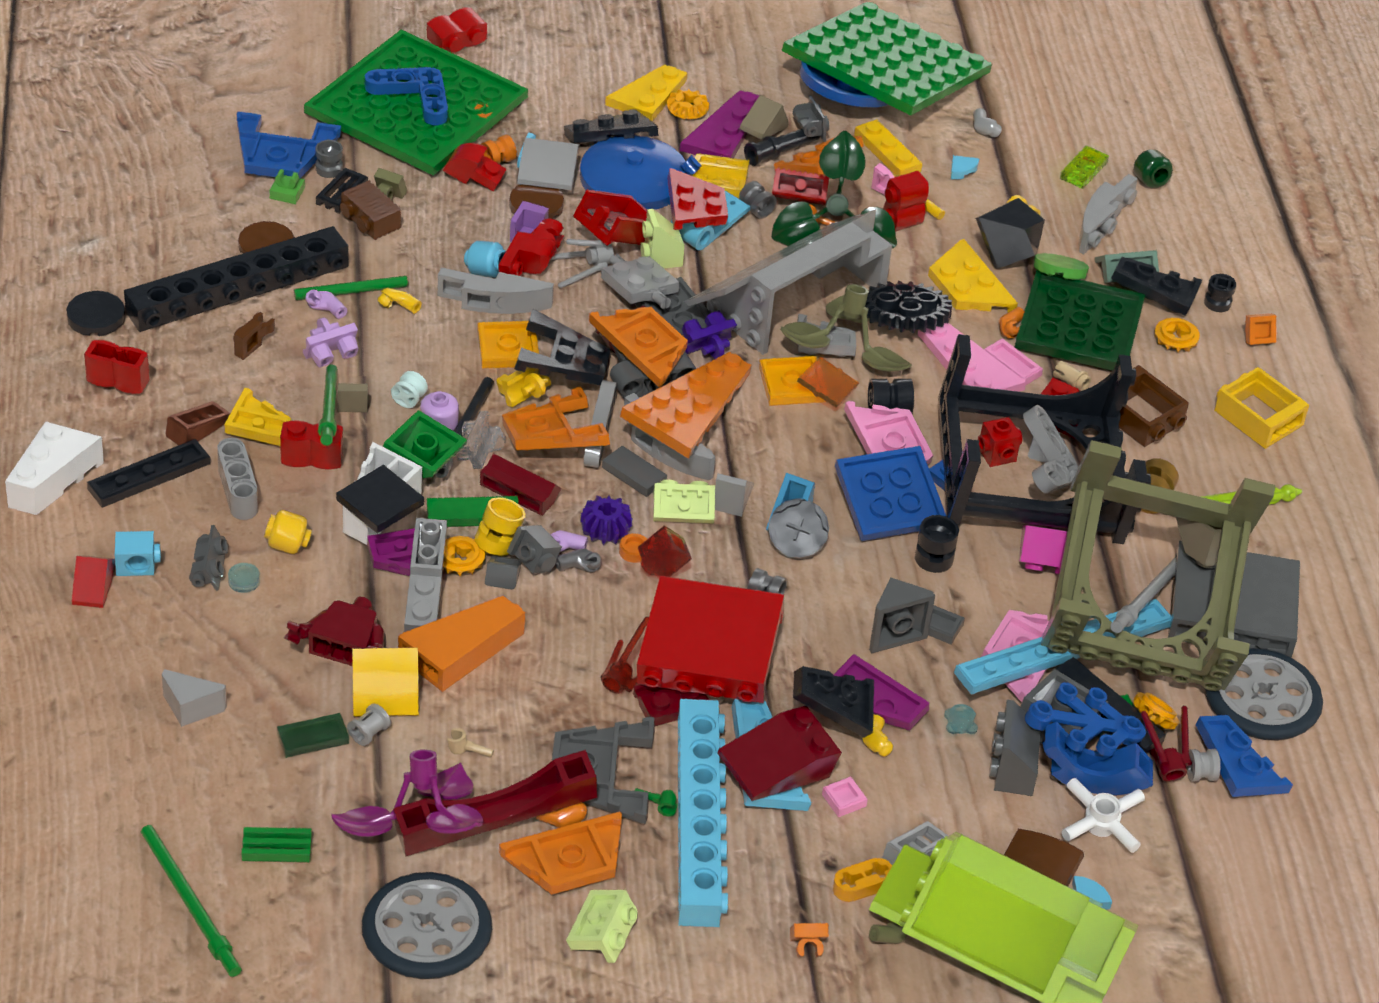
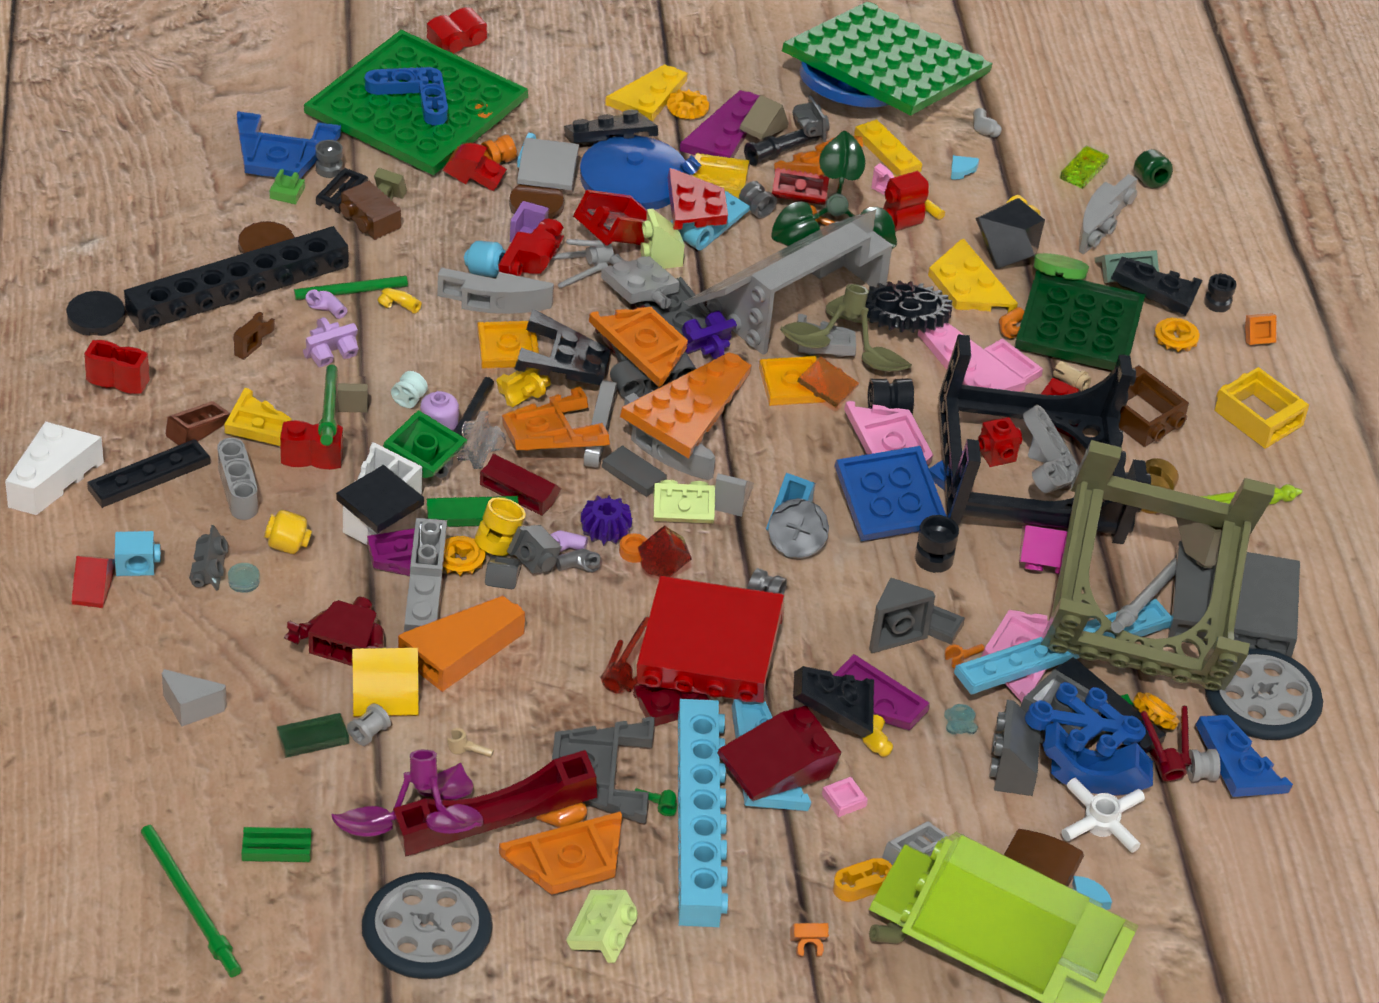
(958, 654): none -> orange hand

